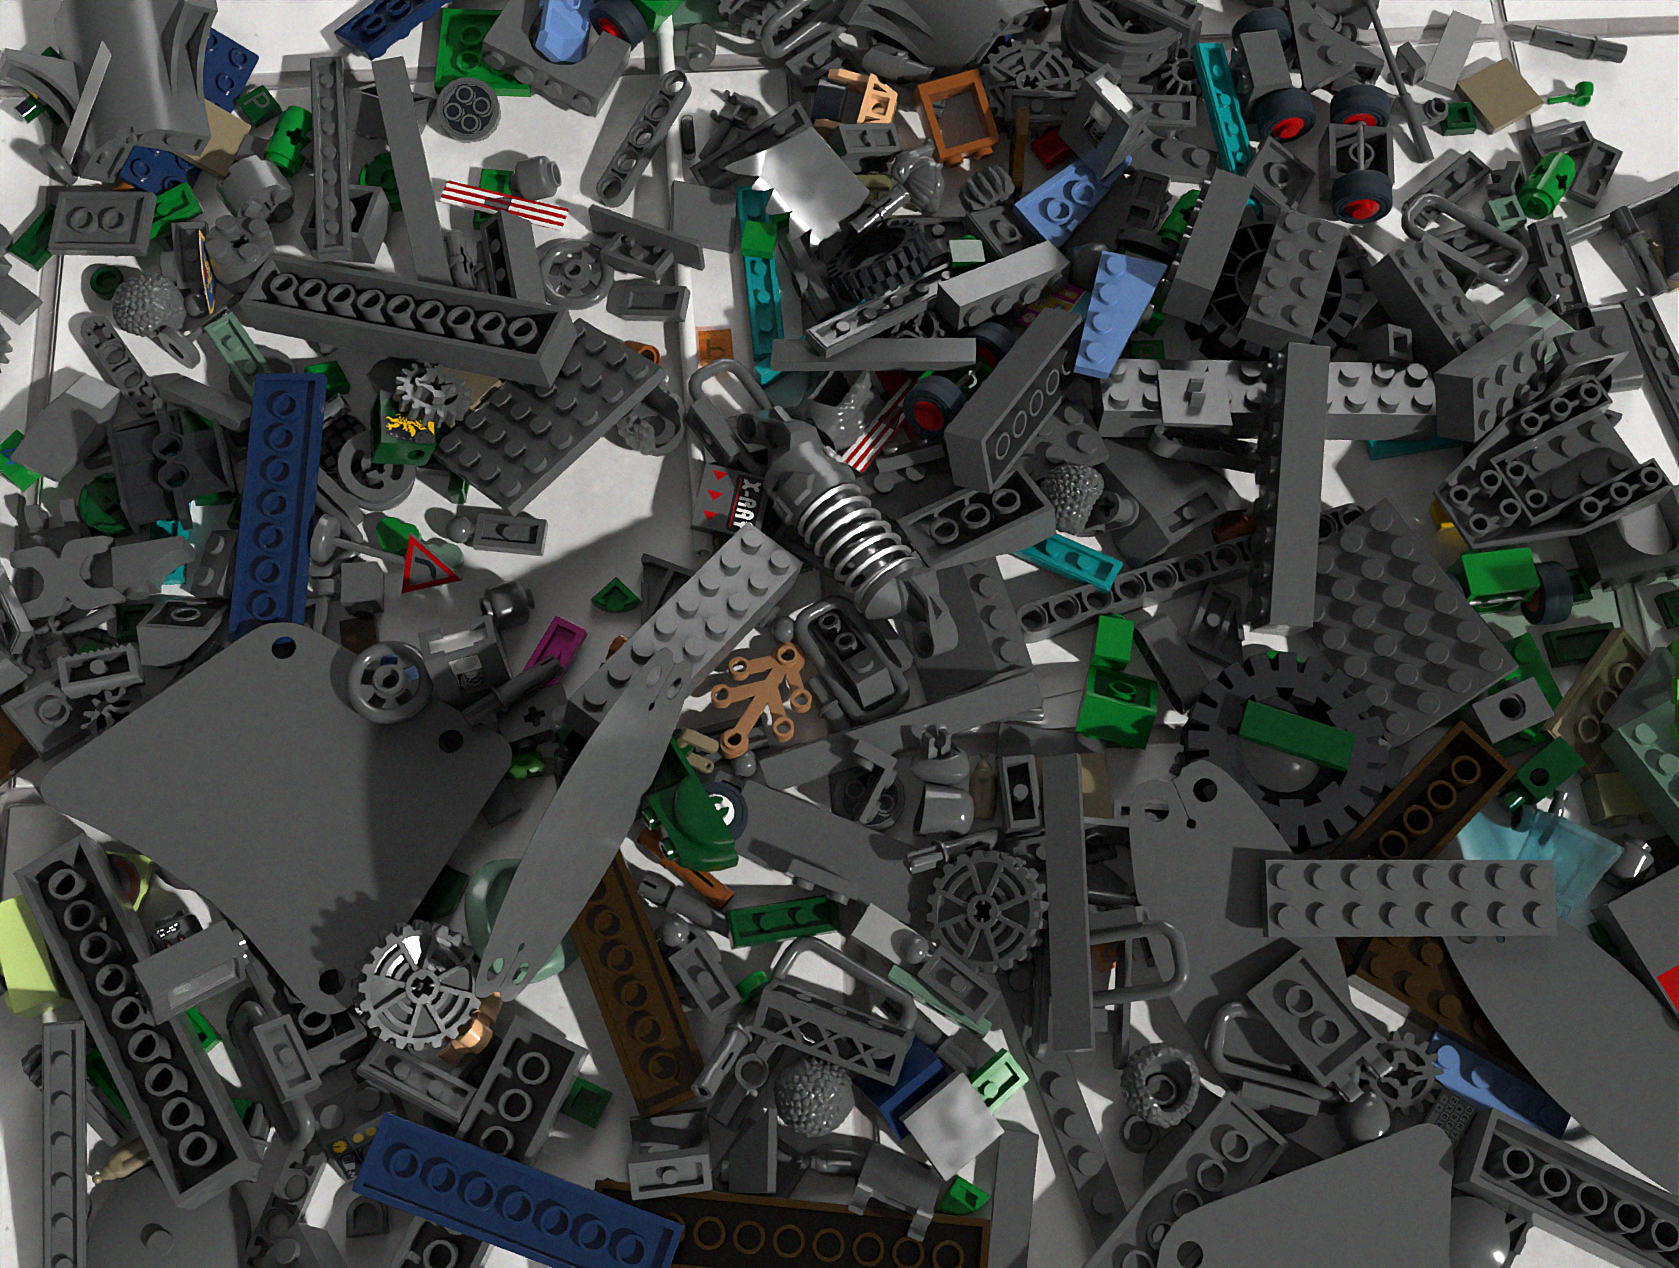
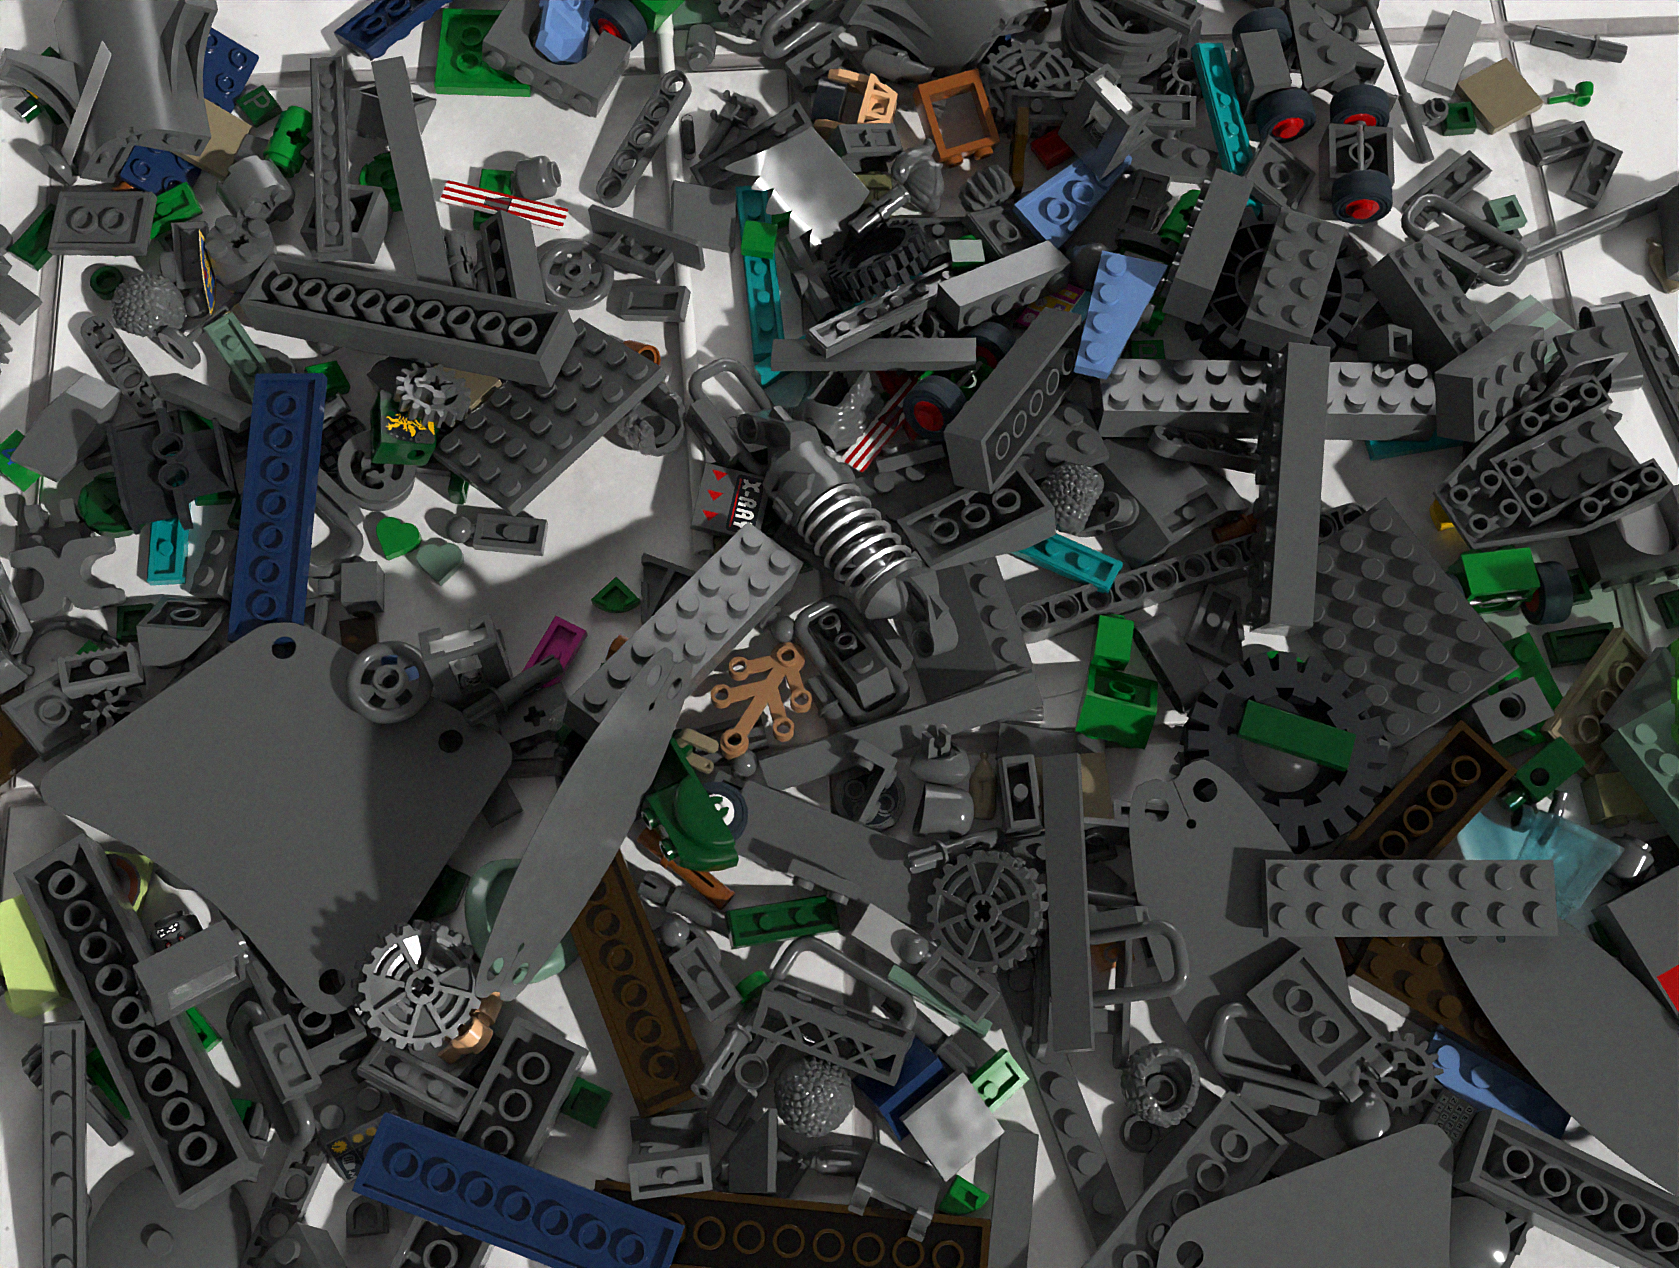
(67, 633): dark grey piece -> none
(125, 1161): dark tan piece -> none
(144, 566): dark grey arch -> none
(421, 564): dark grey piece -> none
(468, 110): tile -> none
(507, 604): dark grey head -> none
(525, 764): bright green plant -> none
(715, 345): clear orange tile -> none
(1194, 399): piece -> none
(1409, 64): dark grey tile -> none
(1507, 180): dark grey tile -> none
(1544, 287): dark grey tile -> none
(1546, 185): green piece -> none
(1554, 250): dark grey tile -> none
(1638, 250): dark grey axle -> none

